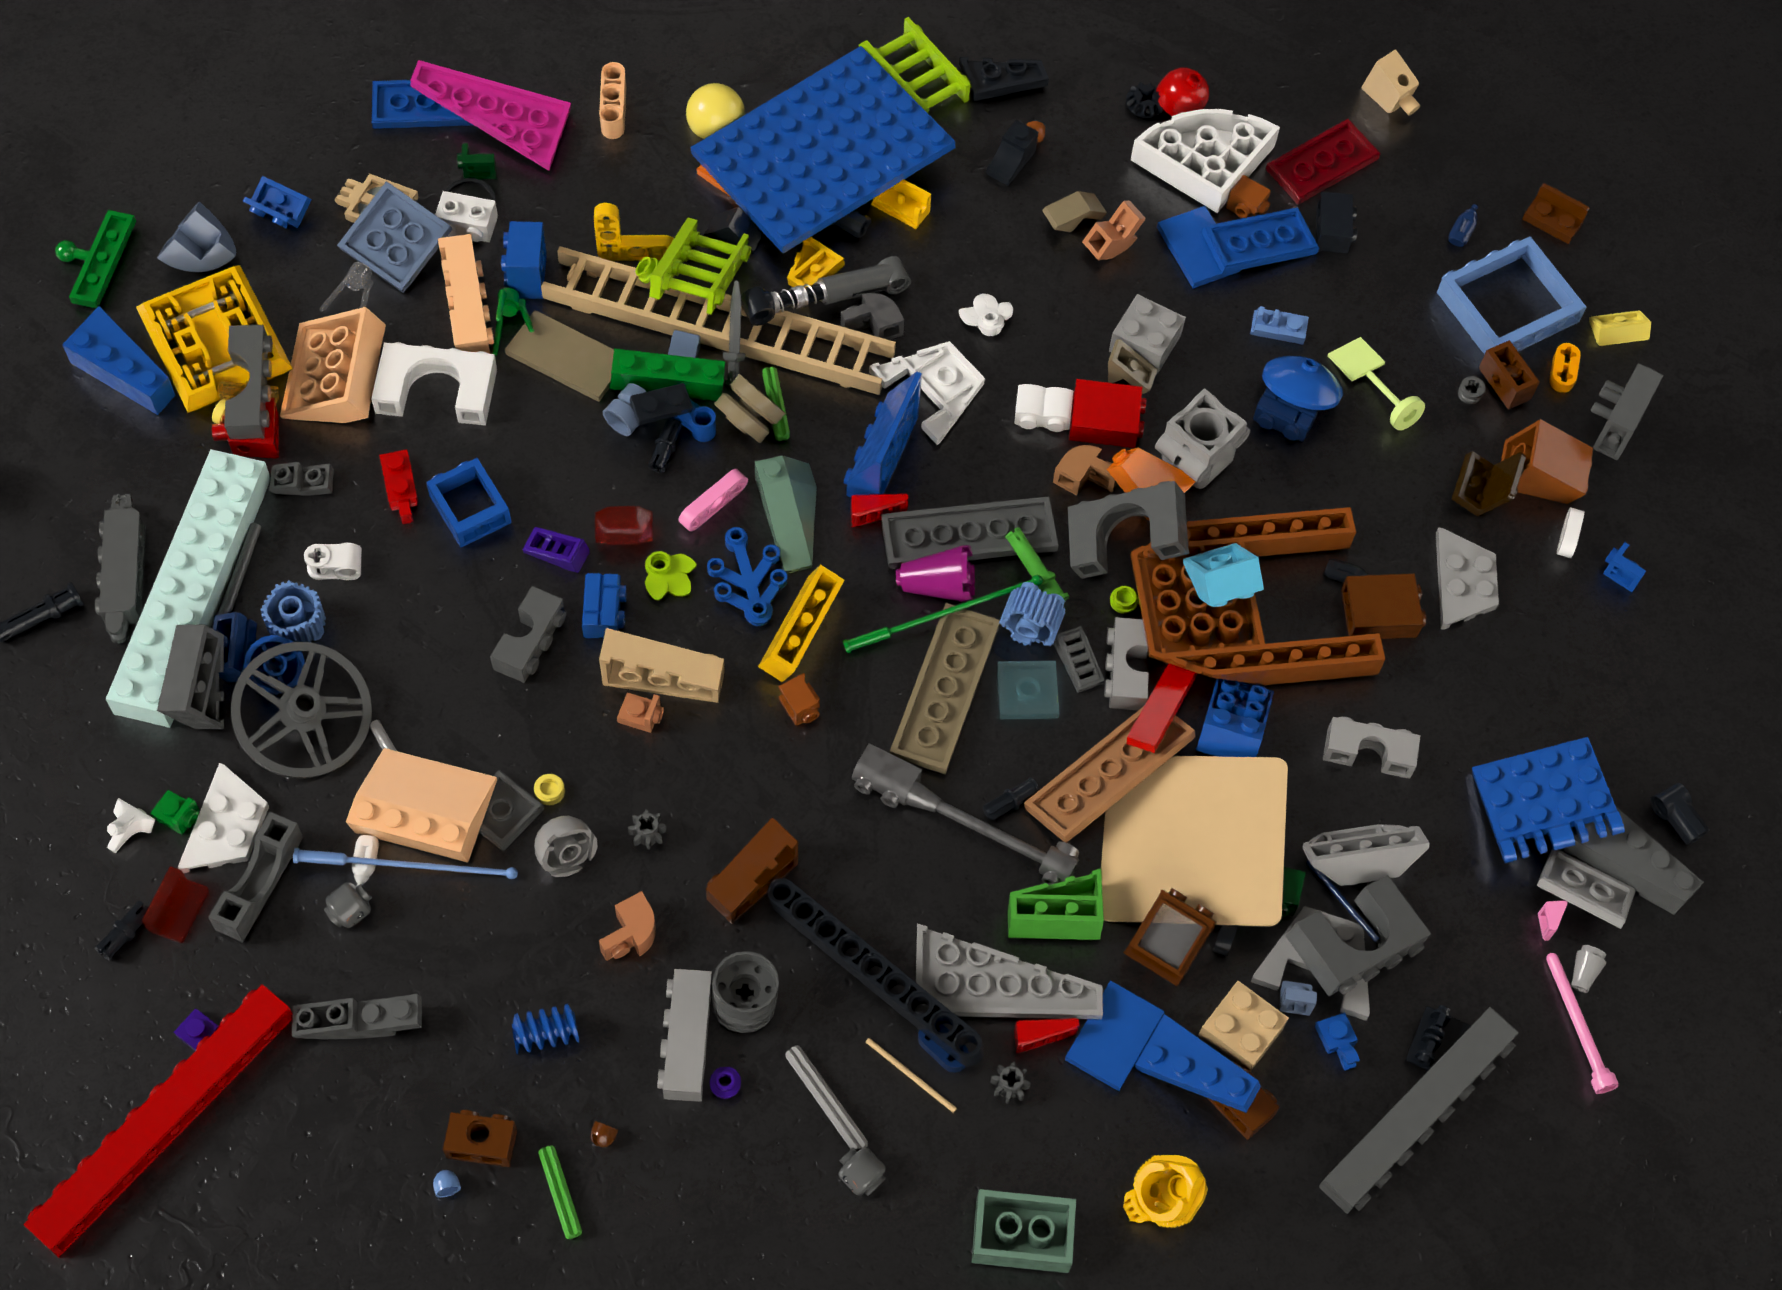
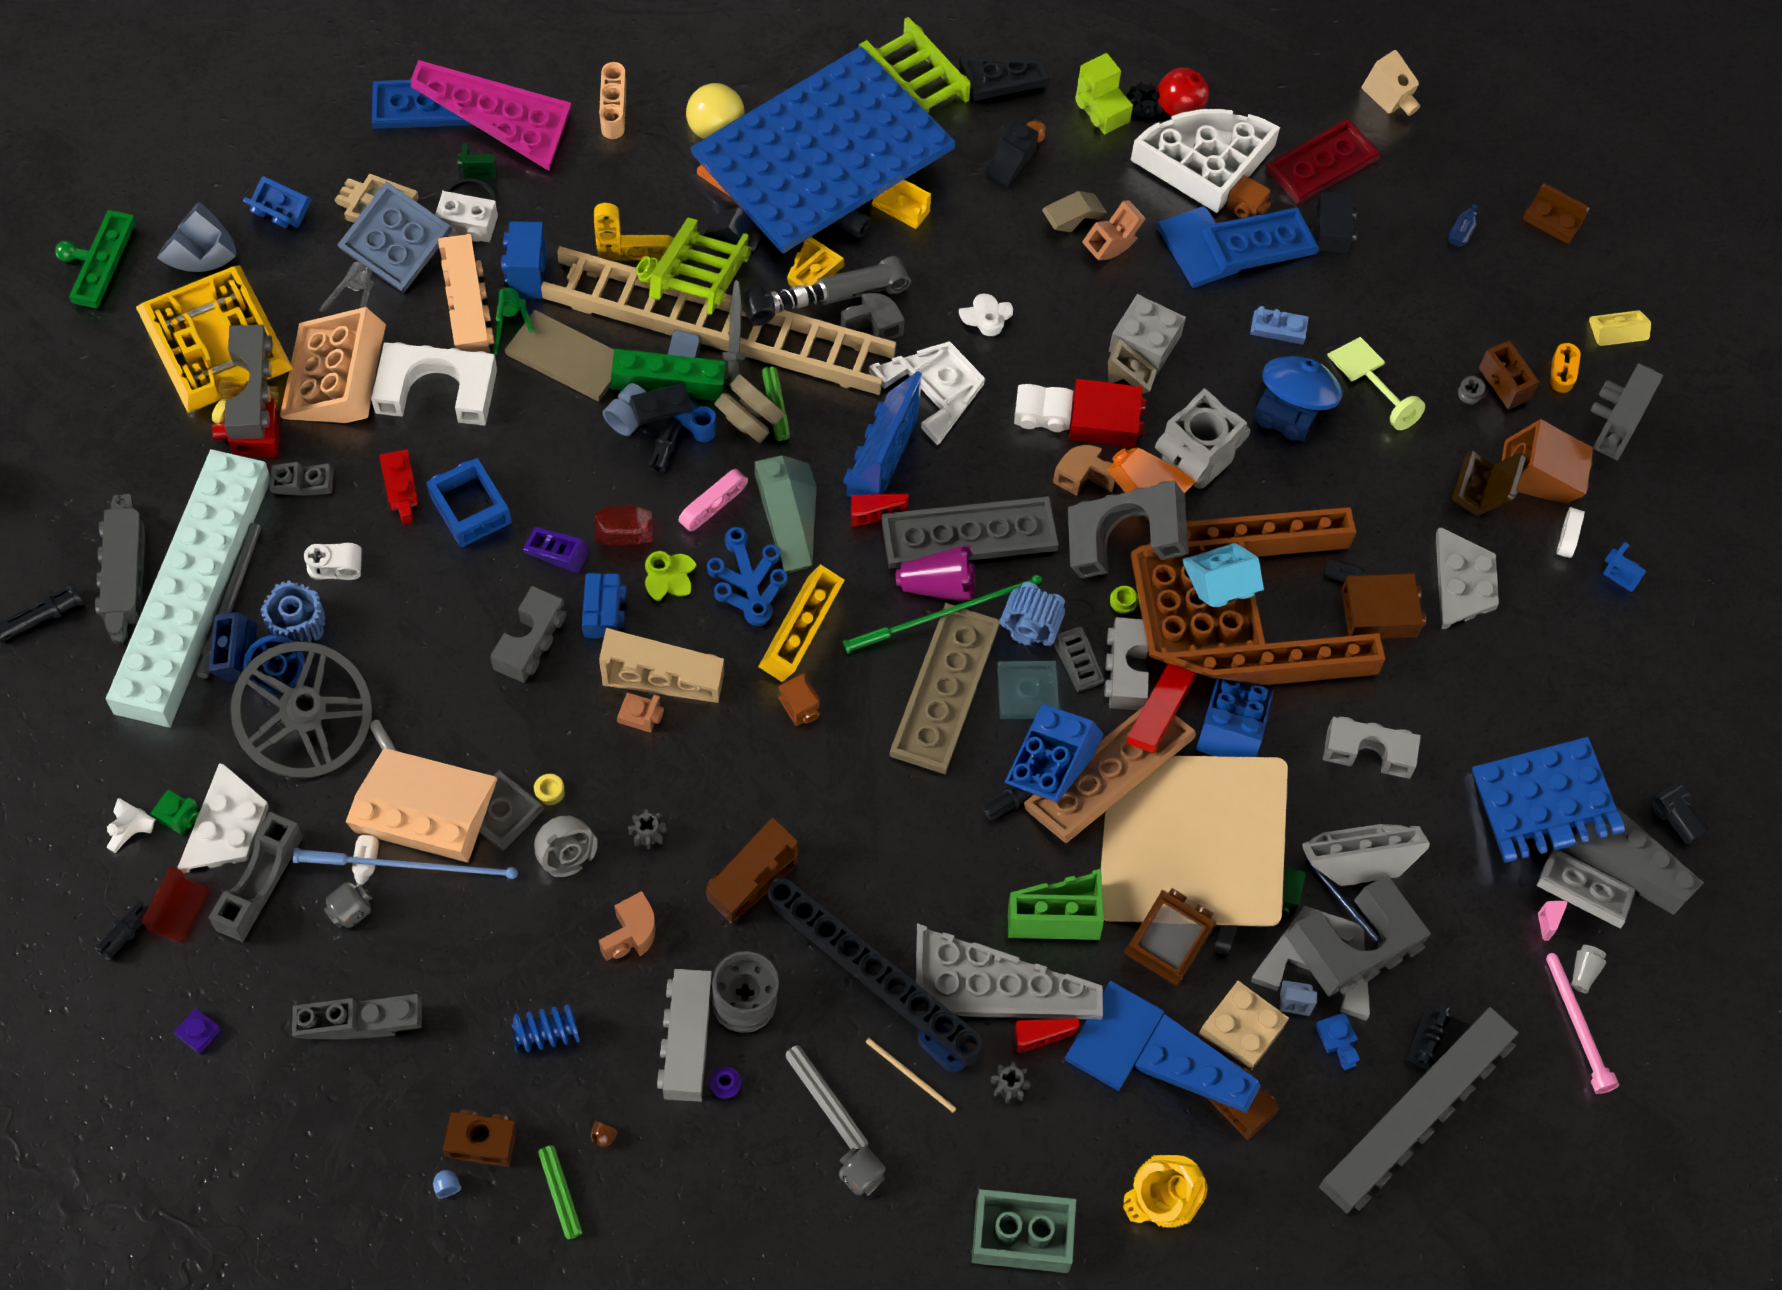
(117, 361): blue wedge -> none
(158, 1120): red brick -> none
(192, 677): dark grey wedge -> none
(901, 784): flat silver bar -> none
(1033, 563): bright green pin -> none
(1054, 753): none -> blue slope
(1100, 94): none -> lime brick
(1475, 324): medium blue window -> none

